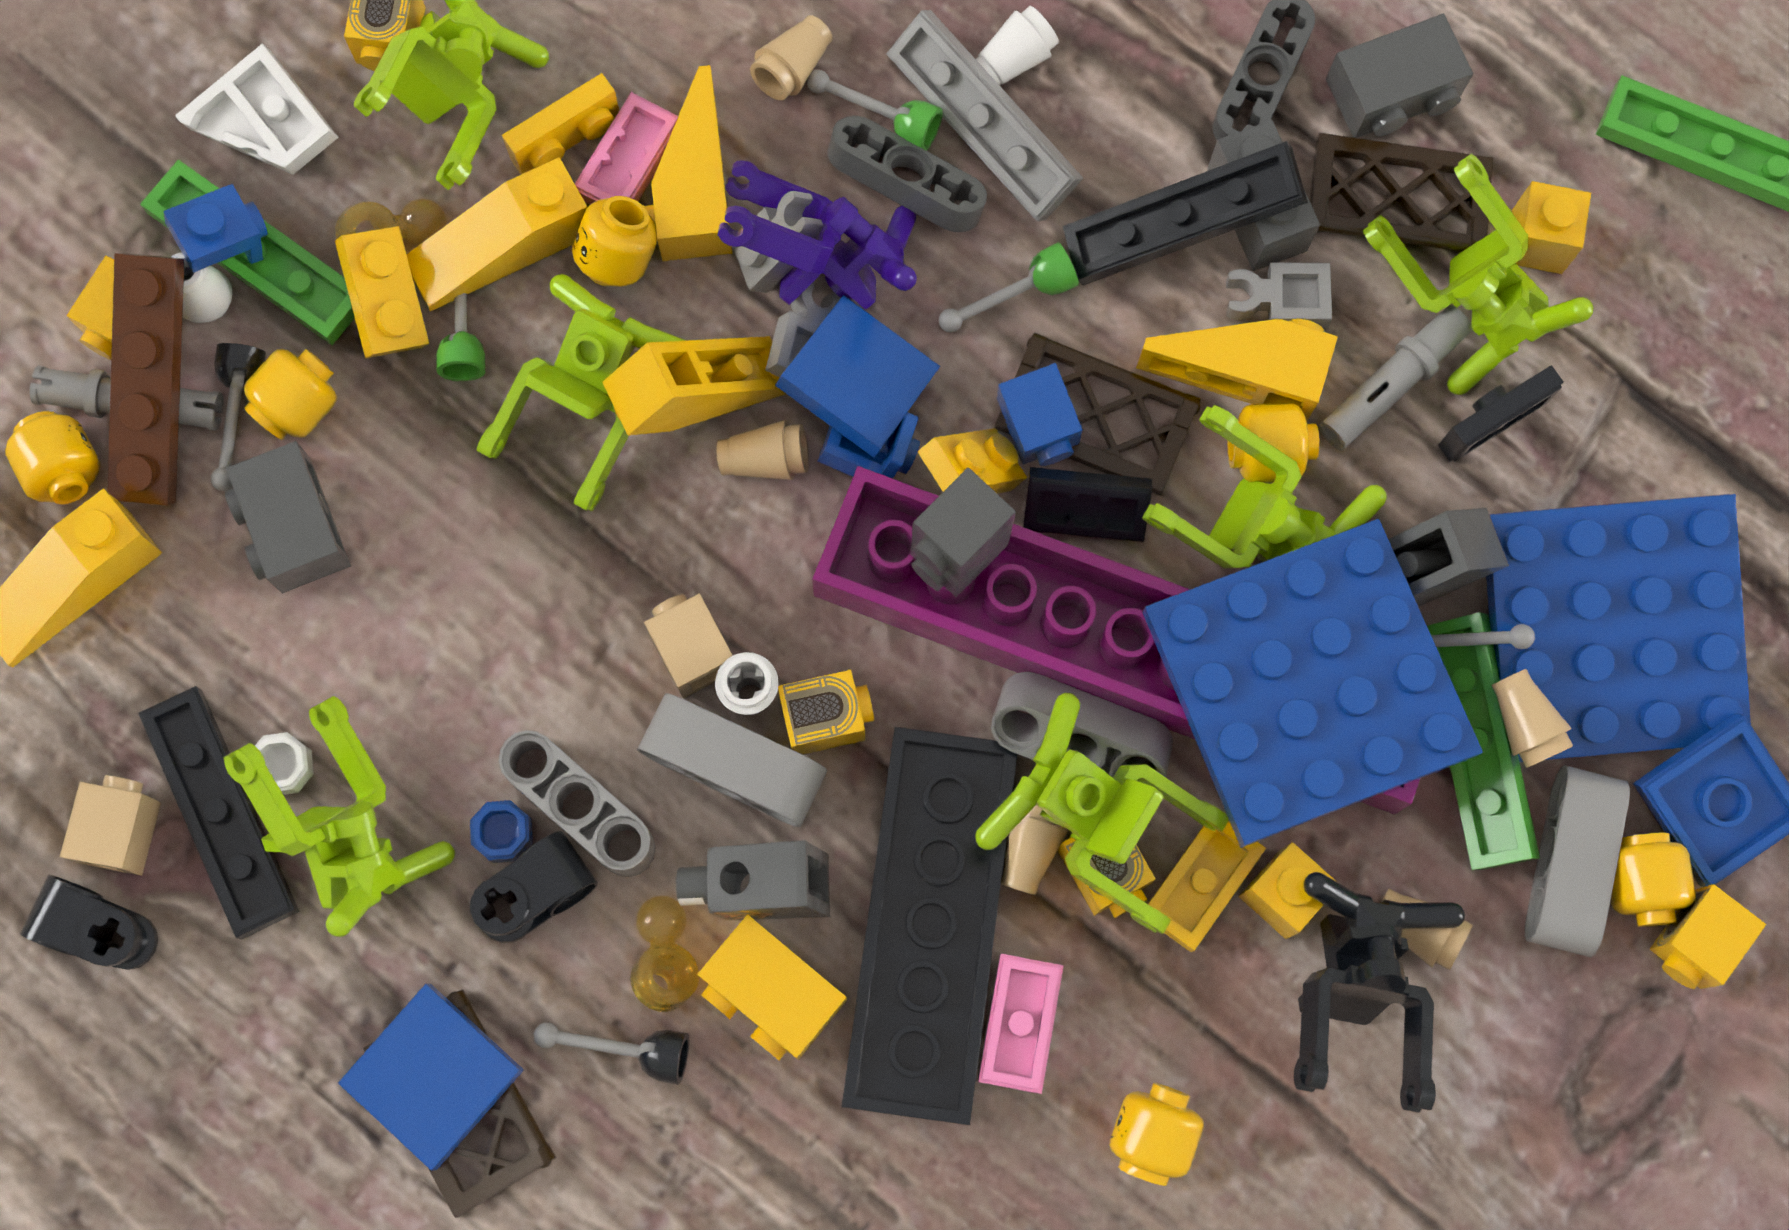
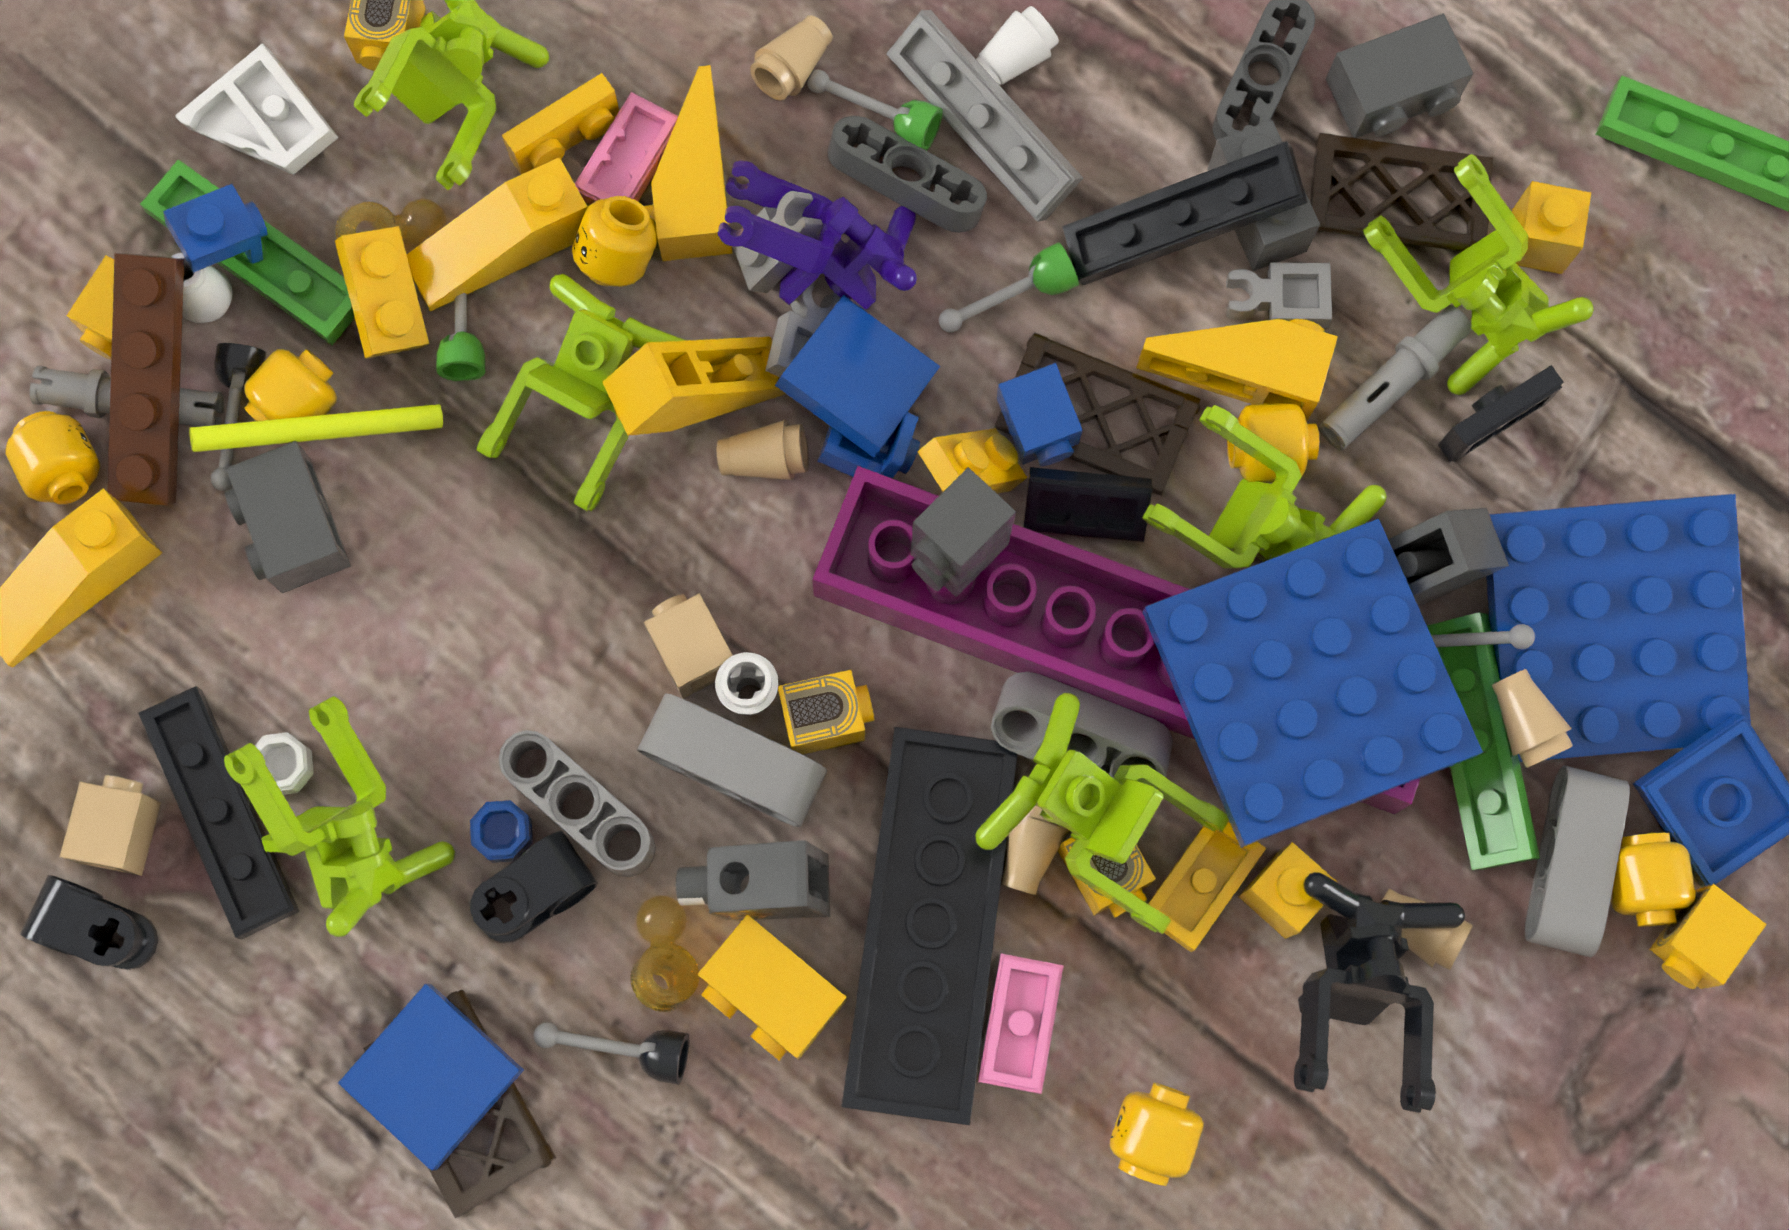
(315, 428): none -> neon yellow bar

